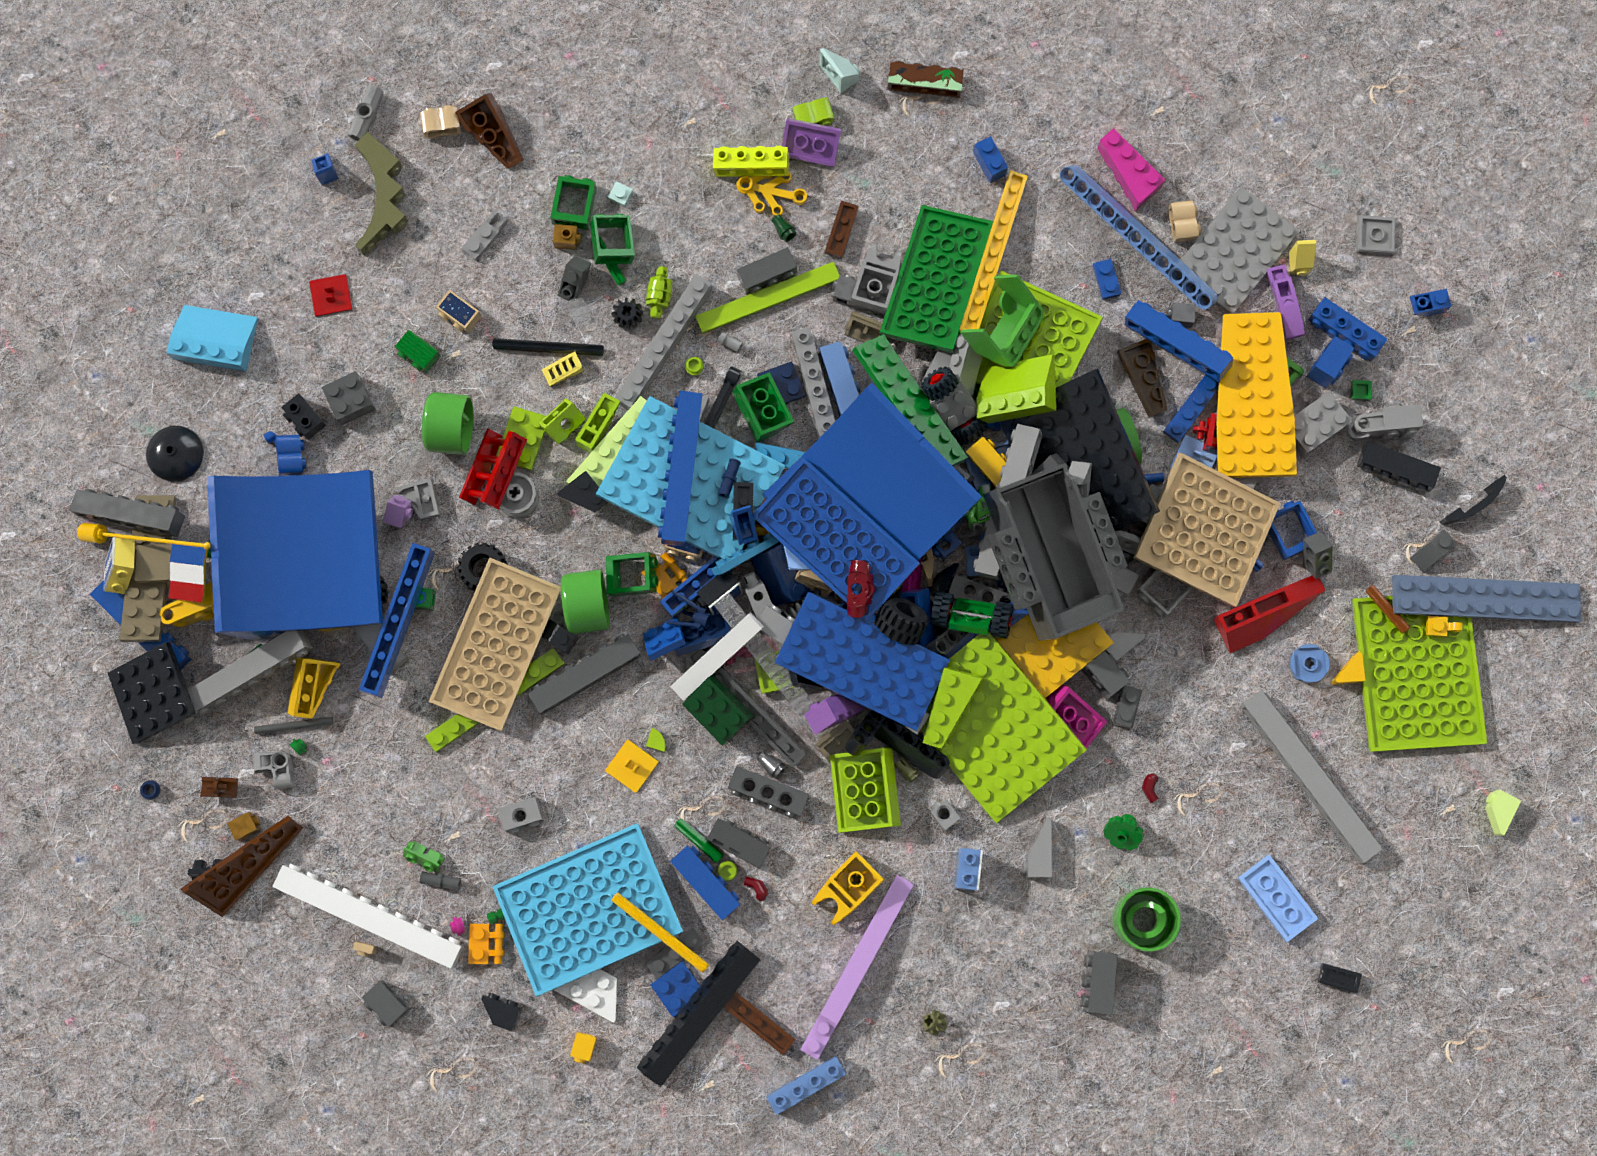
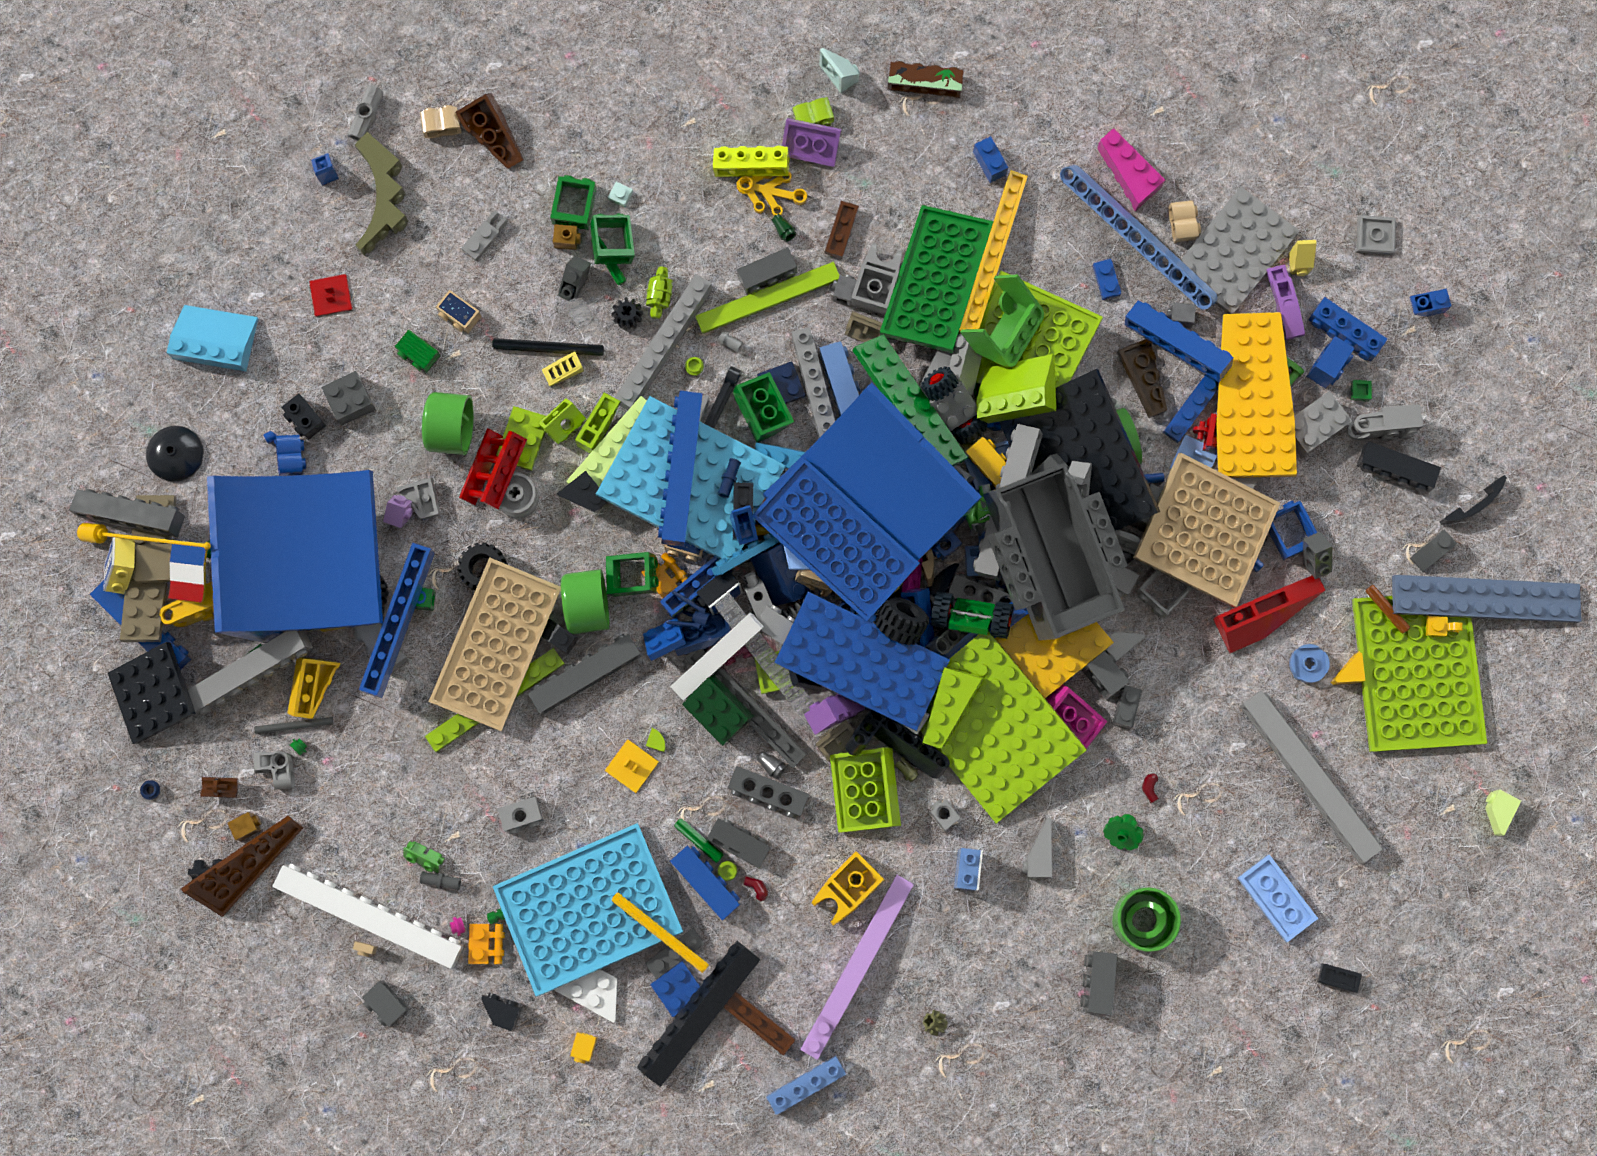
(859, 573): dark red piece -> none

